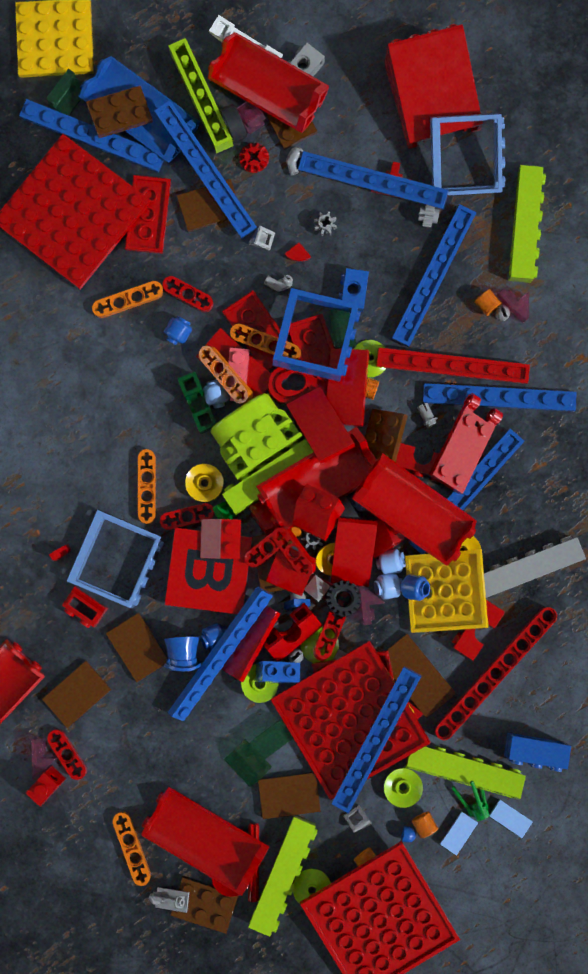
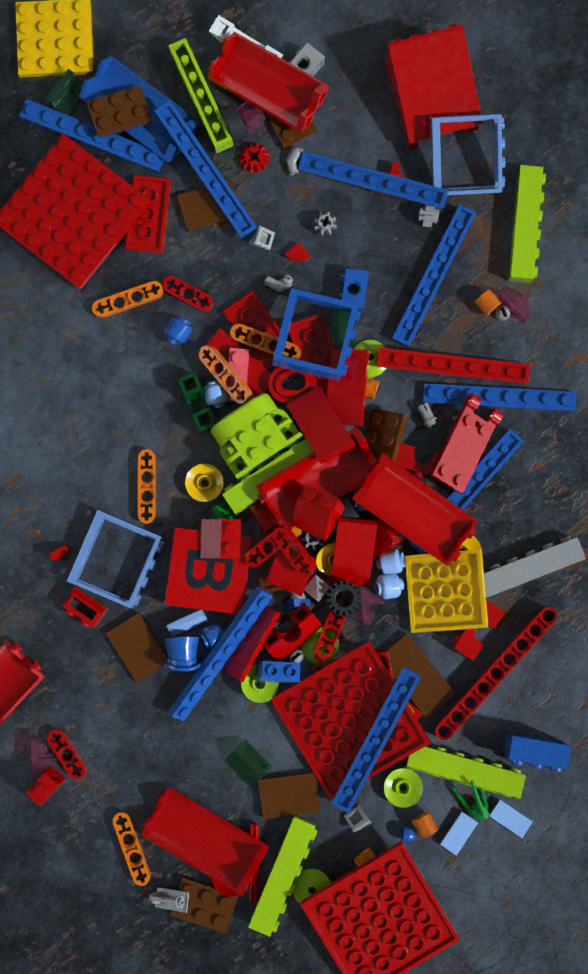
(77, 694): reddish brown tile -> none
(175, 524): red beam -> none
(187, 623): none -> light blue tile
(271, 739): clear green panel -> none
(415, 587): blue head -> none

